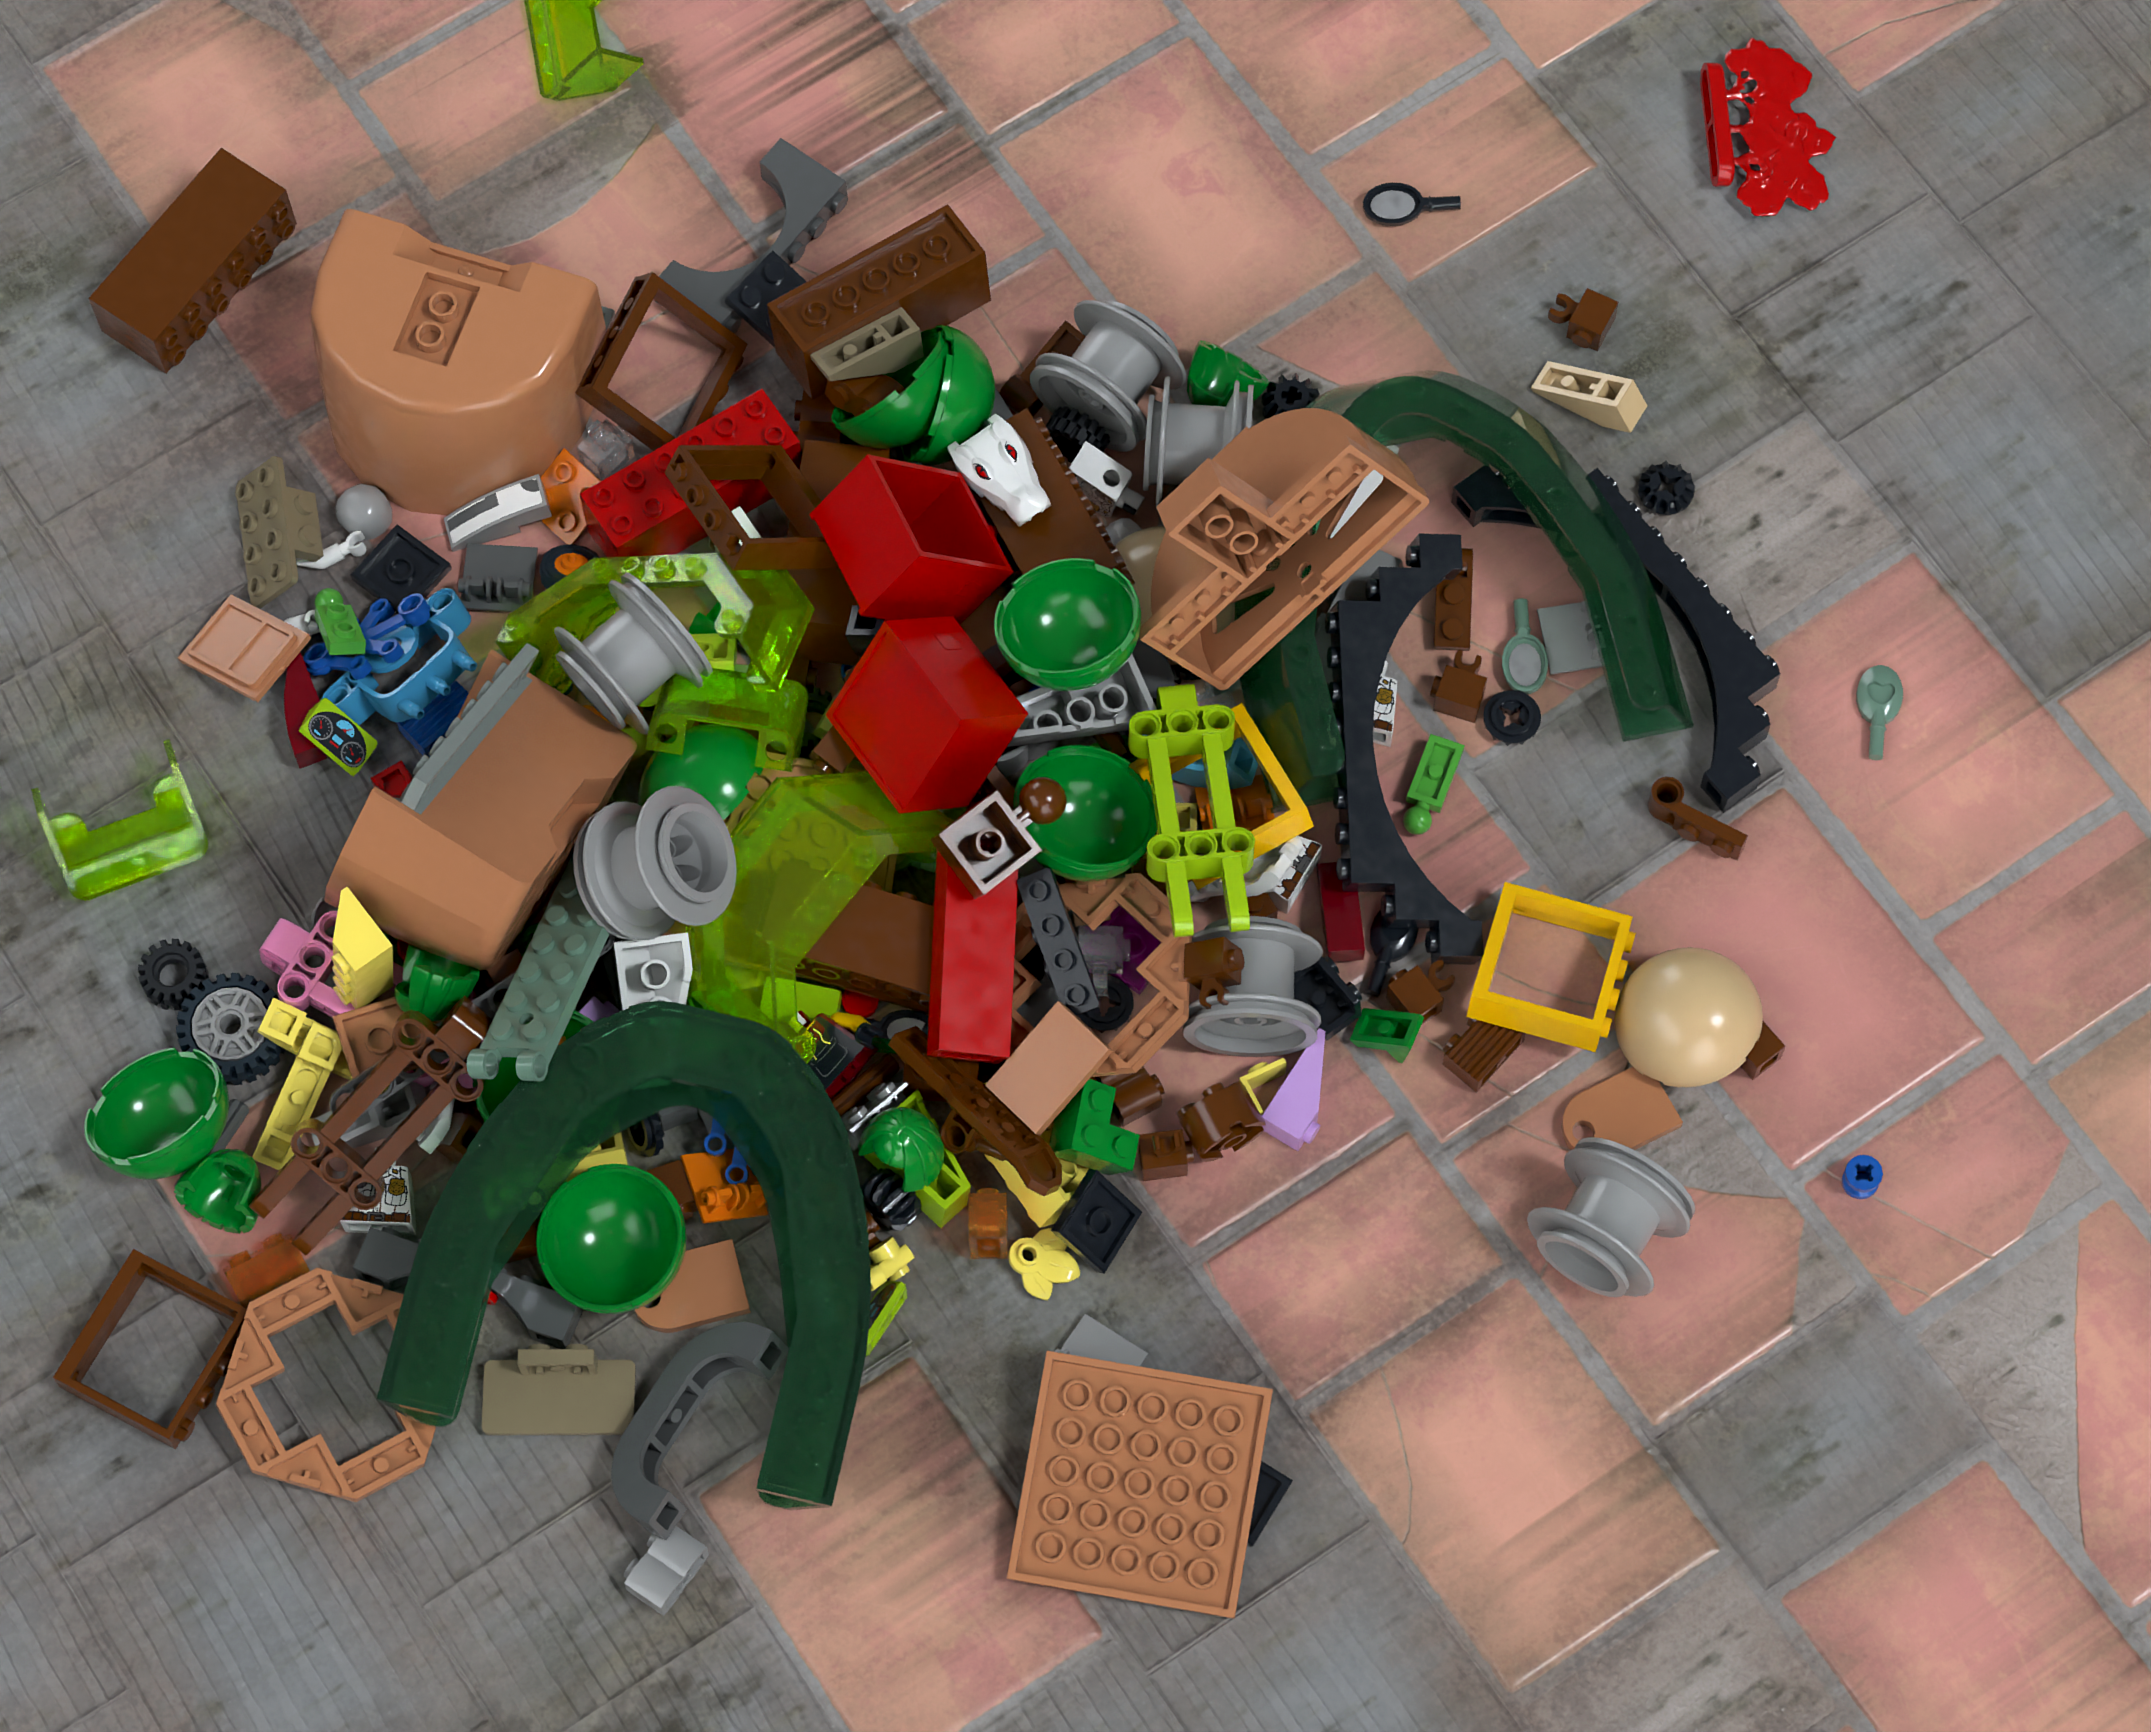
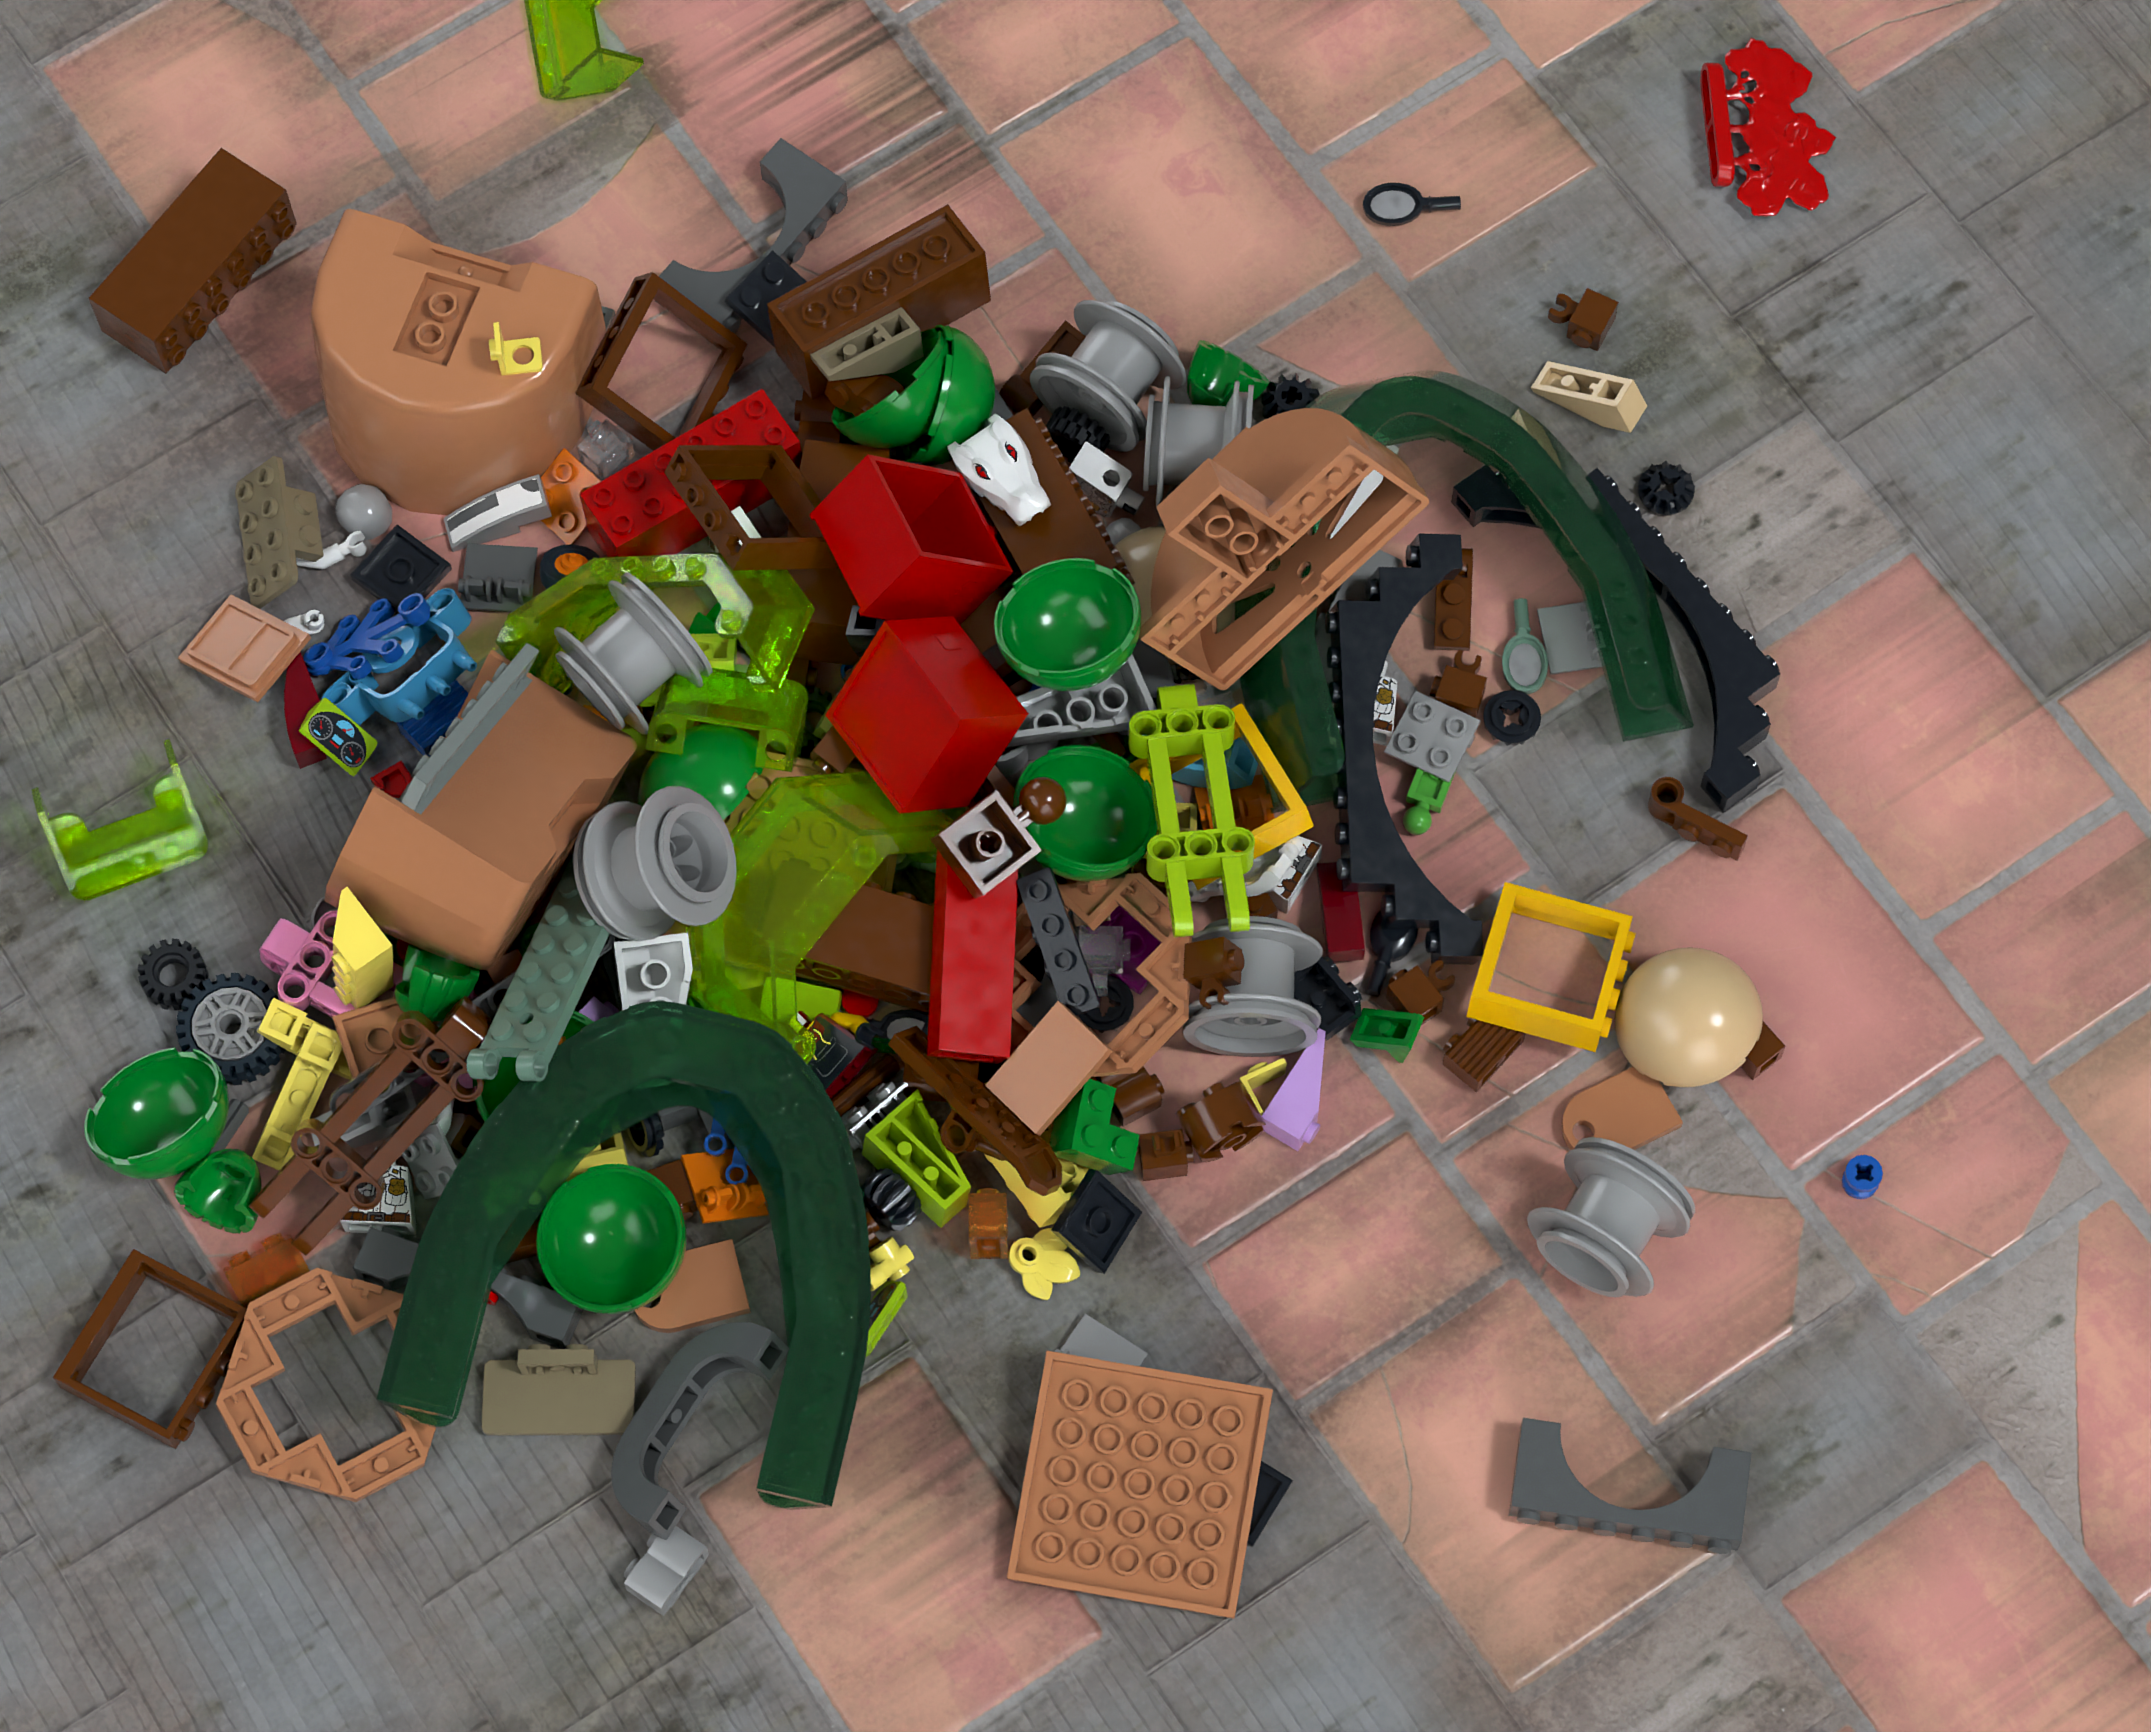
(338, 624): bright green plate -> none
(431, 1161): none -> light grey hinge
(504, 351): none -> light yellow bracket
(905, 1141): green hair -> none
(1432, 736): none -> light grey hinge
(1550, 1492): none -> dark grey arch
(1879, 701): sand green piece -> none

